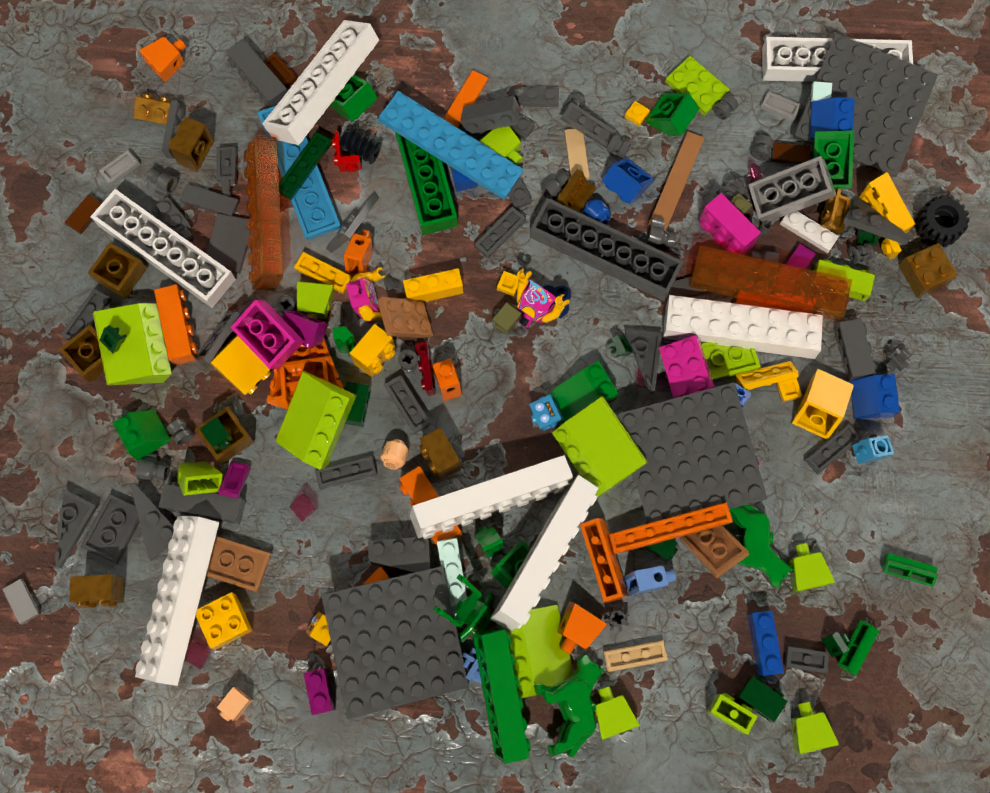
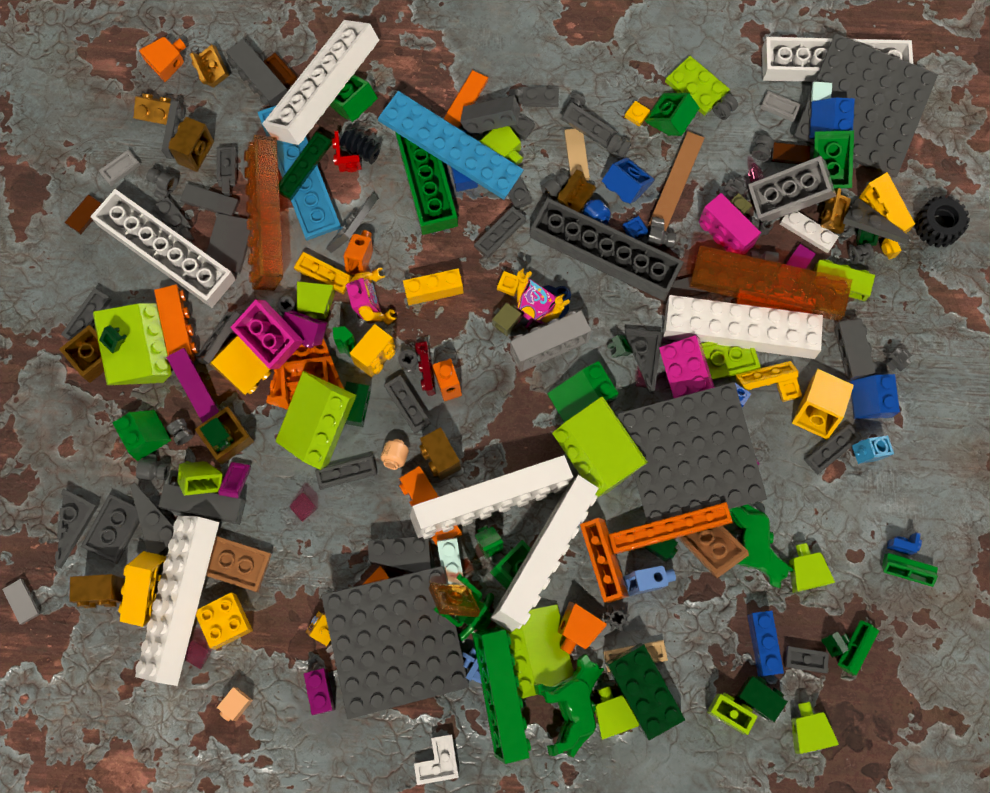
(117, 270): pearl gold brick -> none
(140, 588): none -> yellow wedge
(193, 384): none -> magenta tile
(209, 66): none -> pearl gold bracket
(405, 317): medium nougat plate -> none
(444, 765): none -> white plate
(454, 600): none -> clear orange tile
(546, 413): dark azure head -> none
(550, 340): none -> light grey brick
(635, 228): none -> blue tile
(645, 691): none -> dark green brick
(902, 545): none -> blue bracket
(928, 270): pearl gold brick -> none

